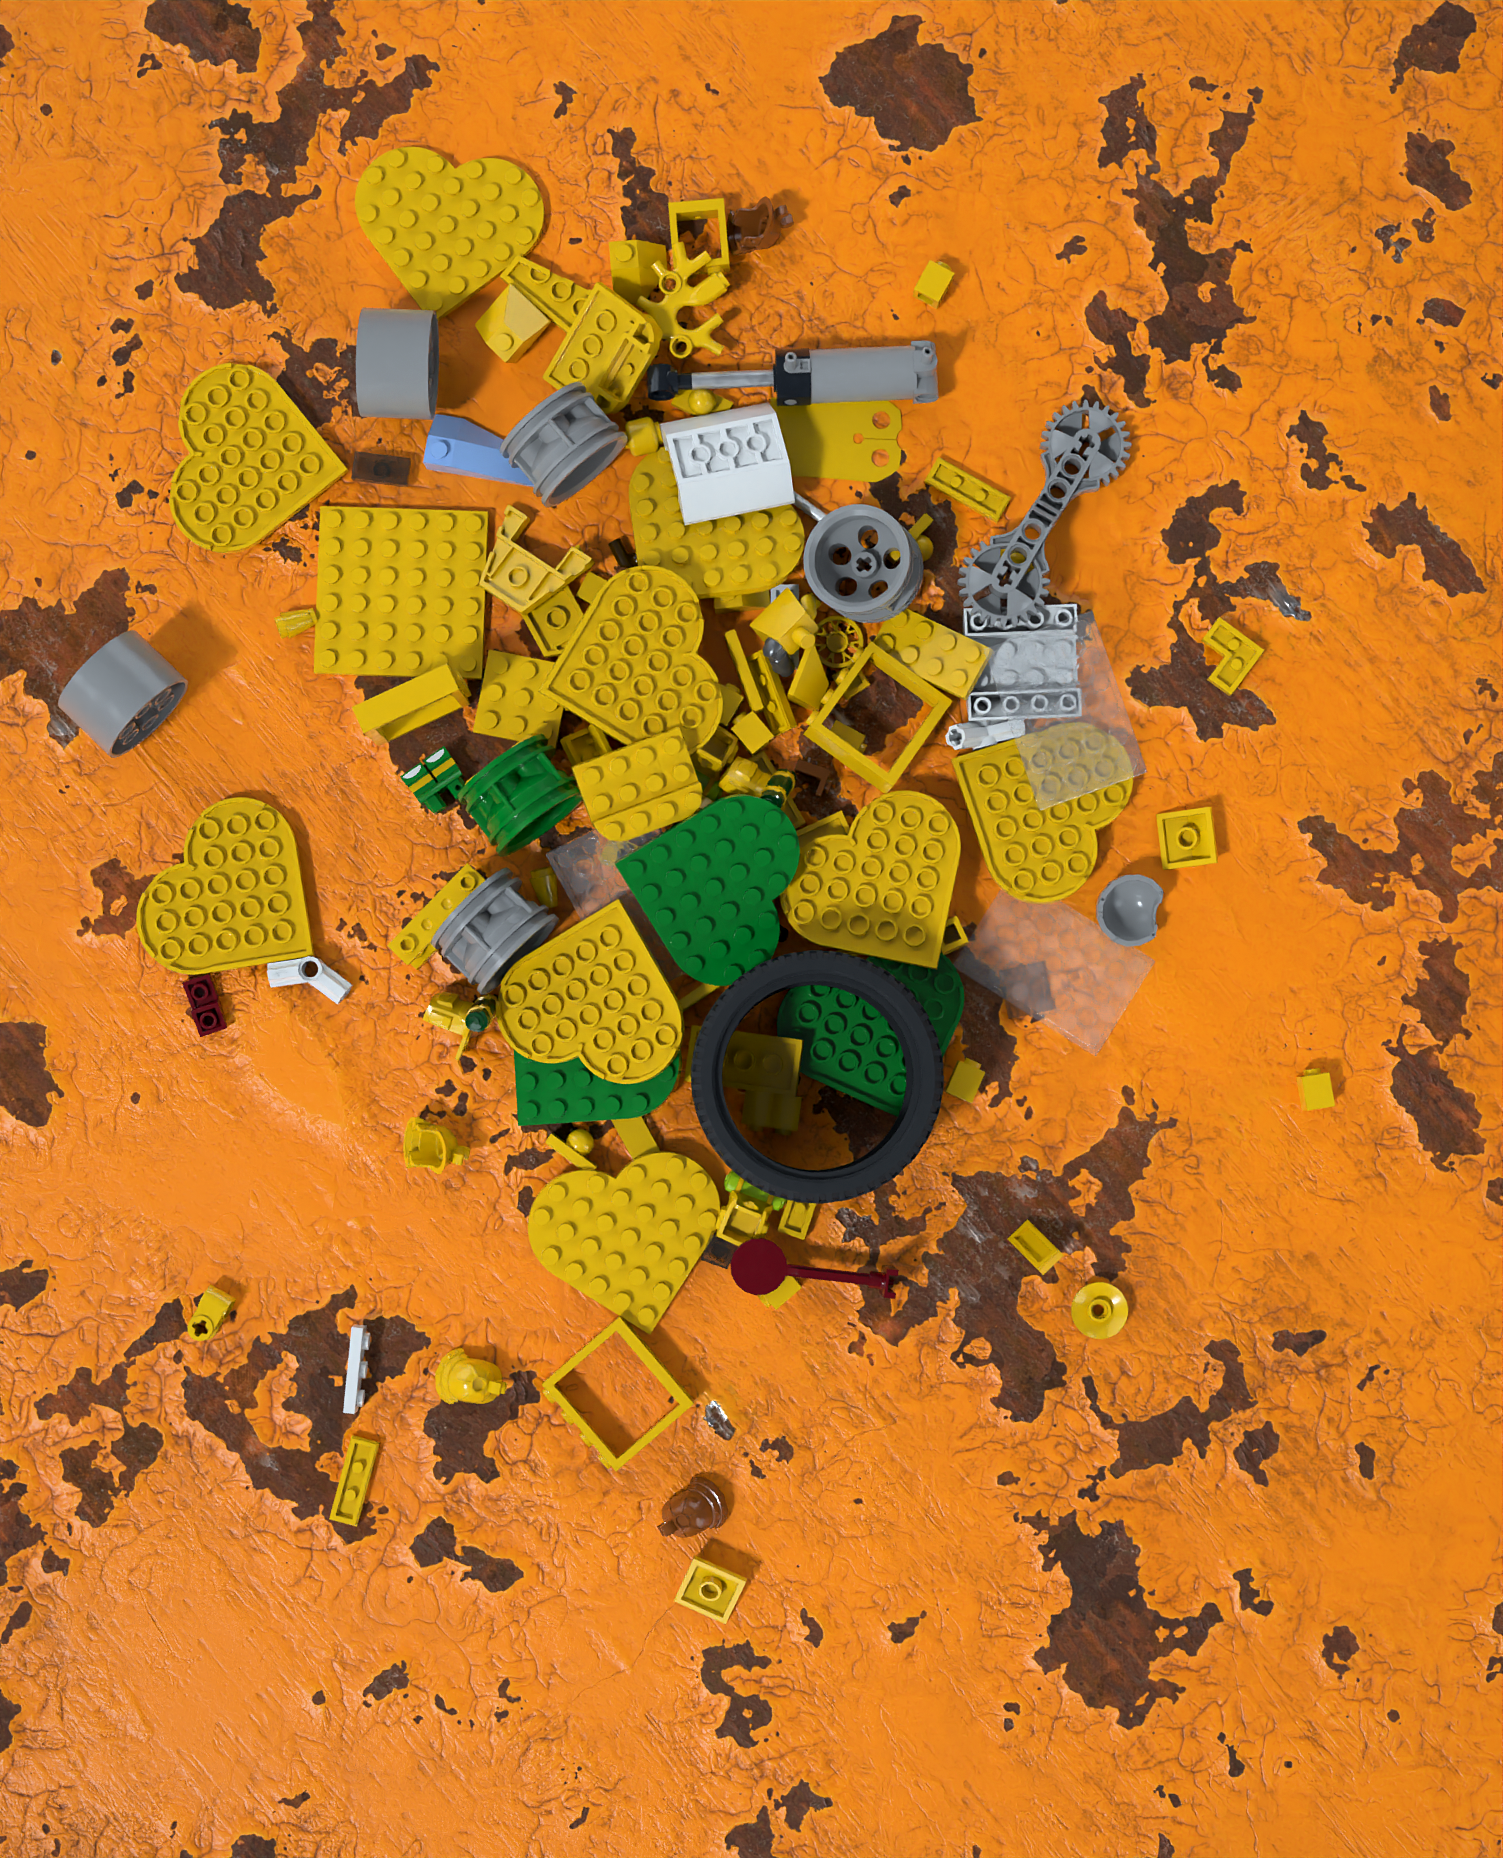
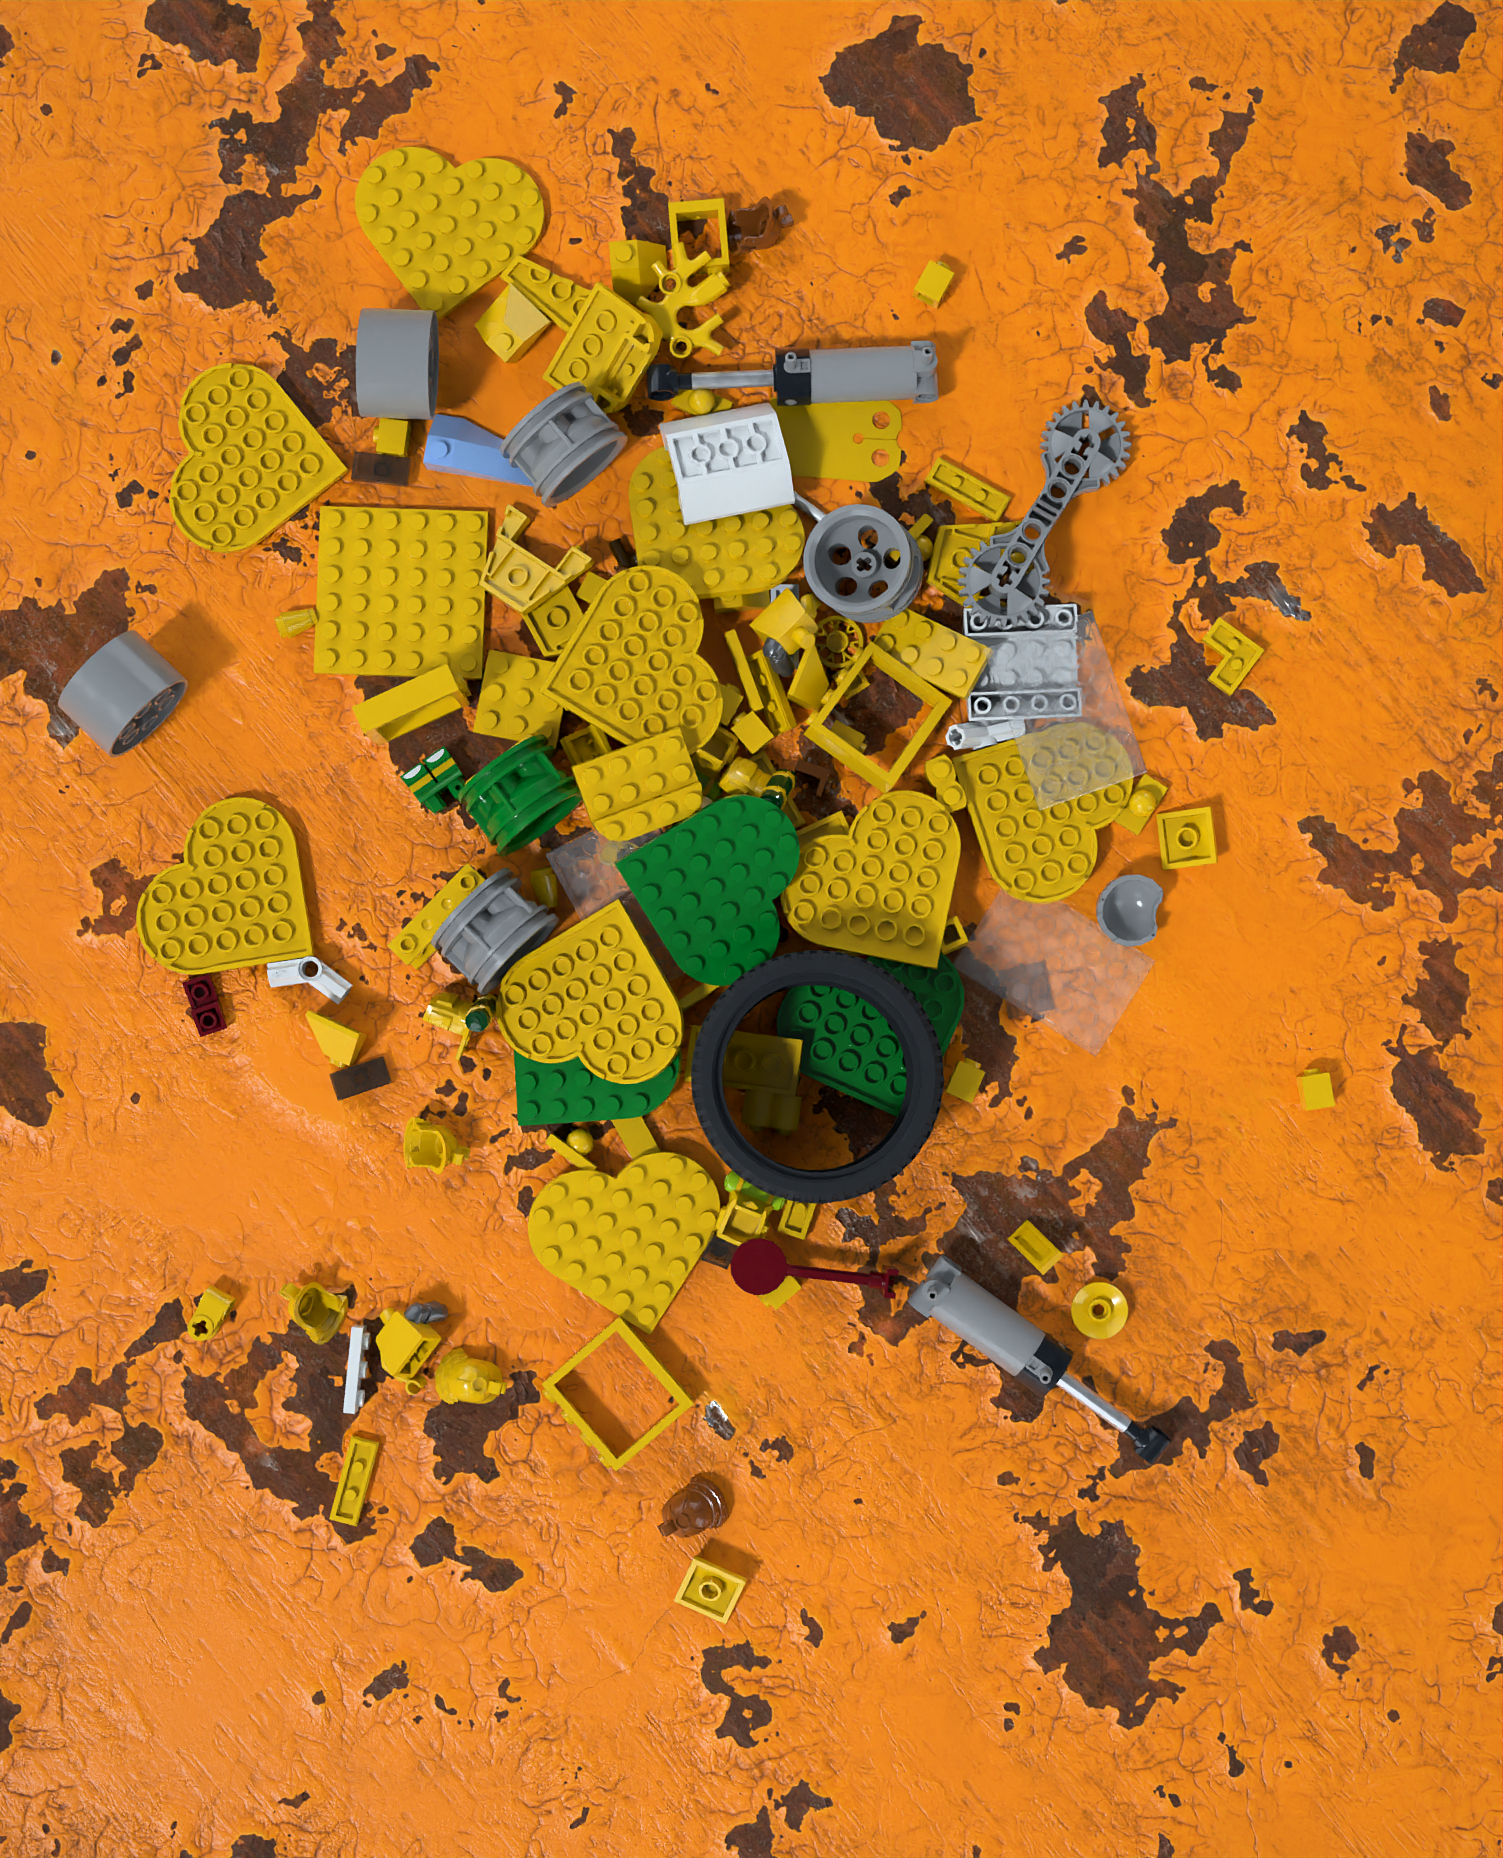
(315, 1310): none -> yellow helmet
(336, 1039): none -> yellow slope
(360, 1078): none -> clear smoke plate
(392, 437): none -> yellow brick
(409, 1341): none -> yellow torso
(643, 436): yellow head -> none
(941, 778): none -> yellow brick
(951, 547): none -> yellow wing
(1019, 1347): none -> light grey piece
(1141, 804): none -> yellow tile

